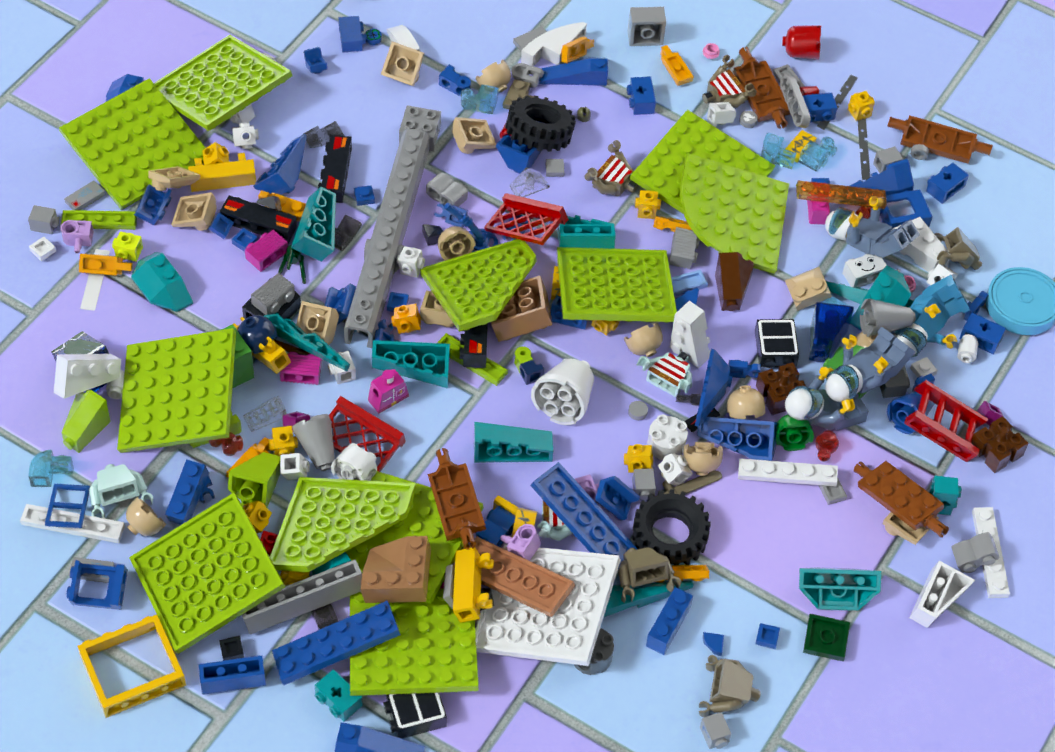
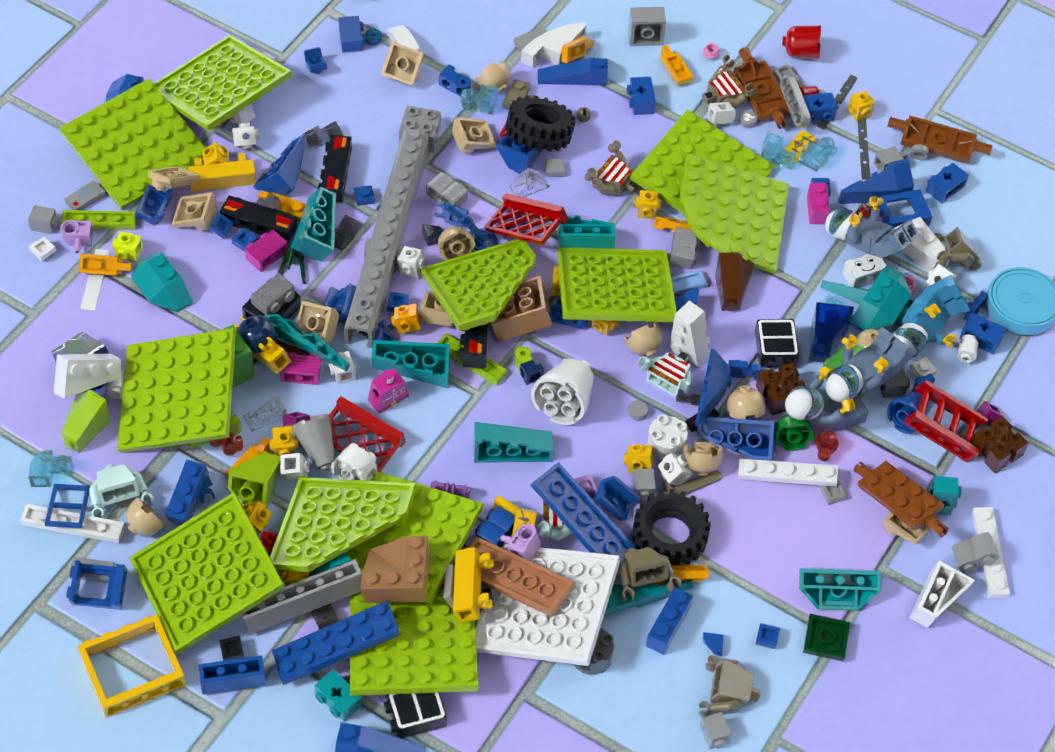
(456, 500): dark orange plate -> none
(521, 72): light grey plate -> none
(808, 288): tan slope -> none
(838, 194): clear orange plate -> none
(884, 314): light grey cone -> none

